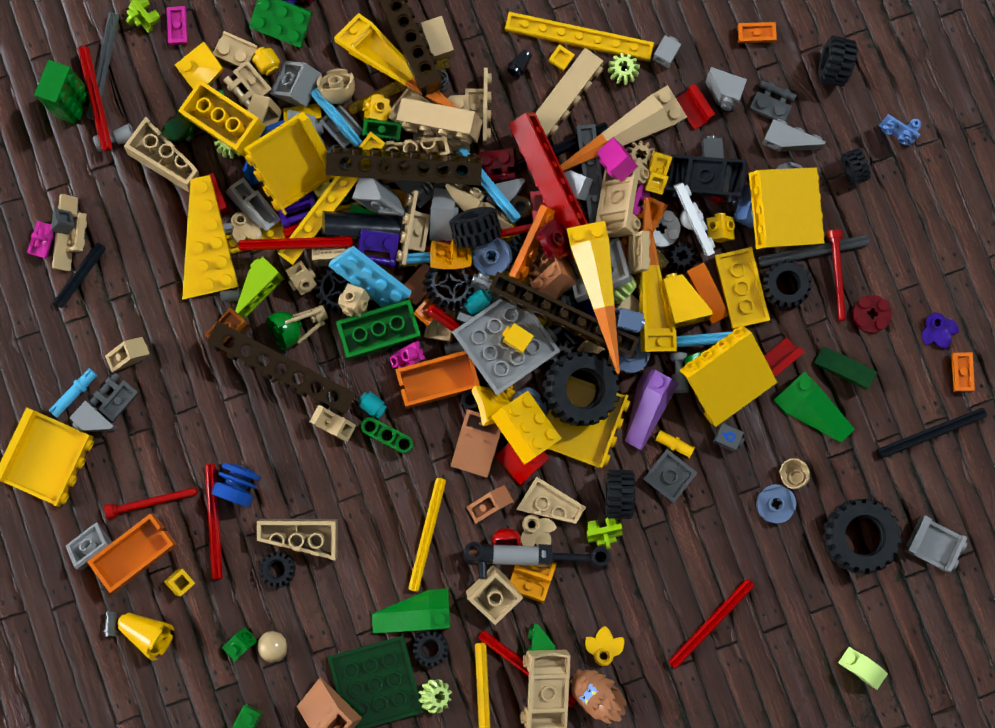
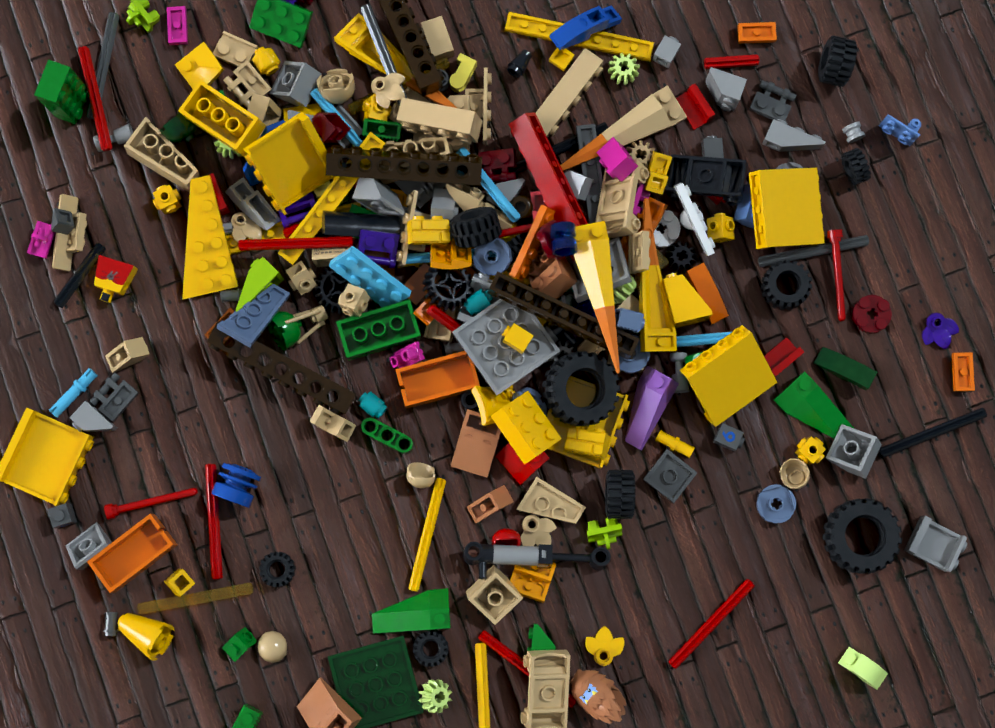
(62, 515): none -> dark grey brick
(113, 277): none -> torso
(169, 205): none -> yellow brick
(195, 598): none -> clear yellow axle
(254, 317): none -> sand blue wing
(310, 536): tan wedge -> none
(330, 127): none -> dark red window
(379, 42): none -> dark grey axle
(390, 90): none -> tan plate
(420, 475): none -> tan hair
(428, 231): none -> yellow brick
(461, 78): none -> light yellow leg
(563, 238): none -> clear blue wheel
(583, 25): none -> blue slope
(587, 442): none -> yellow brick
(731, 61): none -> red axle
(741, 288): yellow plate -> none
(804, 453): none -> yellow brick
(853, 132): none -> light grey wheel
(854, 450): none -> light grey slope

